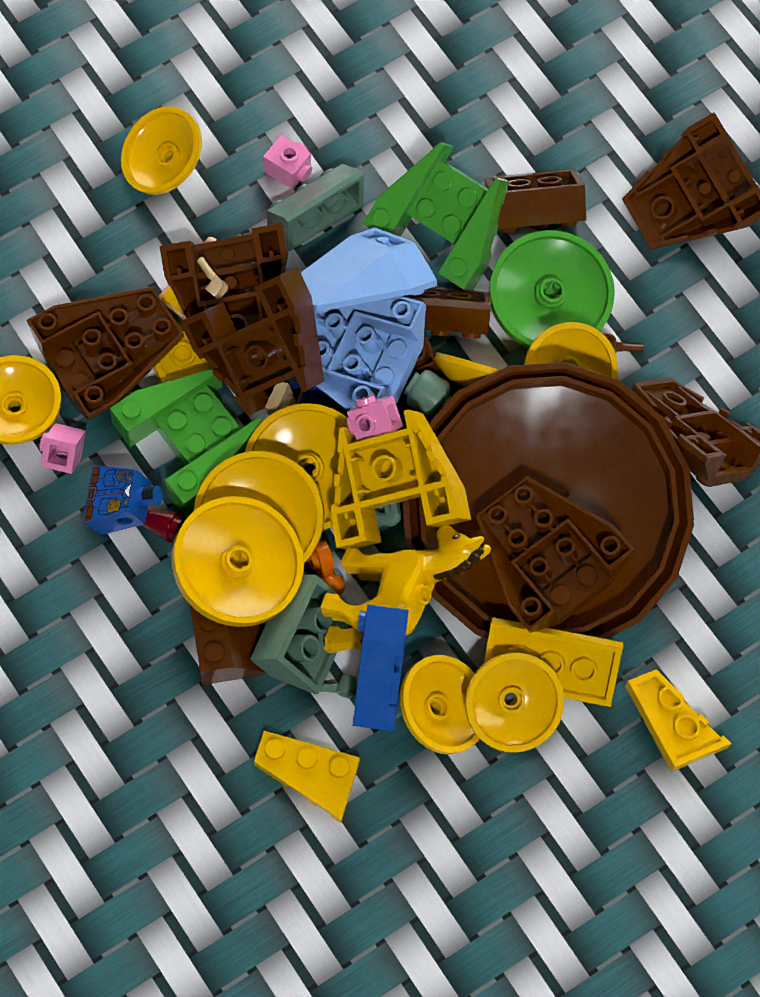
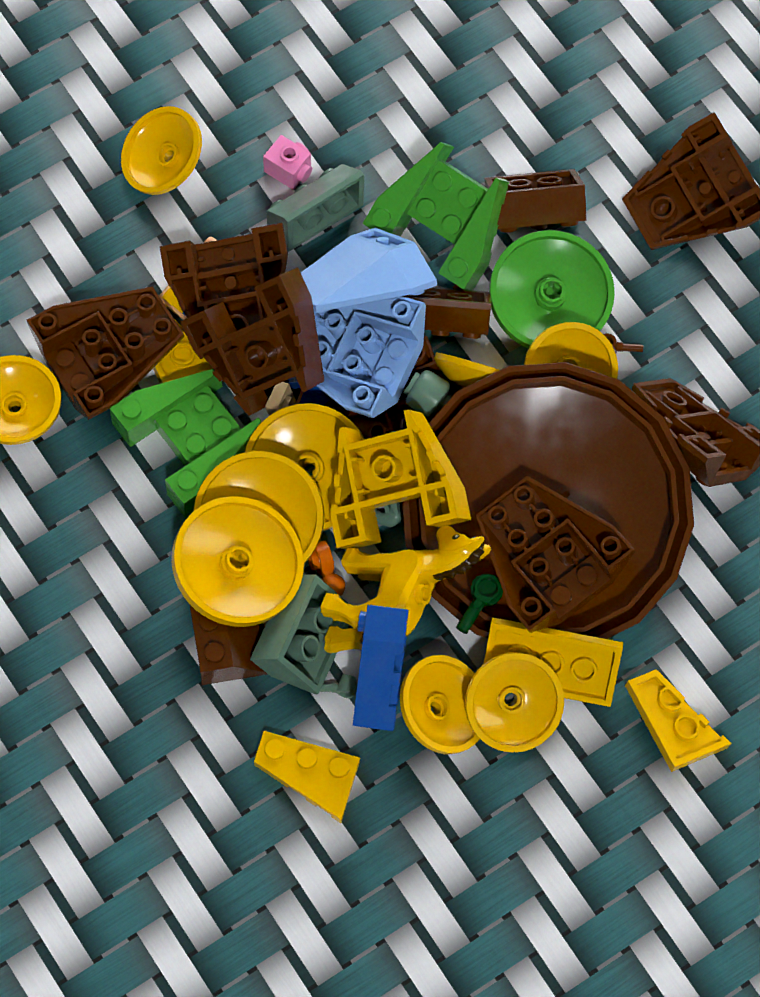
(62, 448): bright pink brick -> none
(118, 499): blue torso -> none
(164, 523): dark red cone -> none
(217, 286): tan hand -> none
(373, 417): bright pink brick -> none
(485, 592): none -> dark green plate

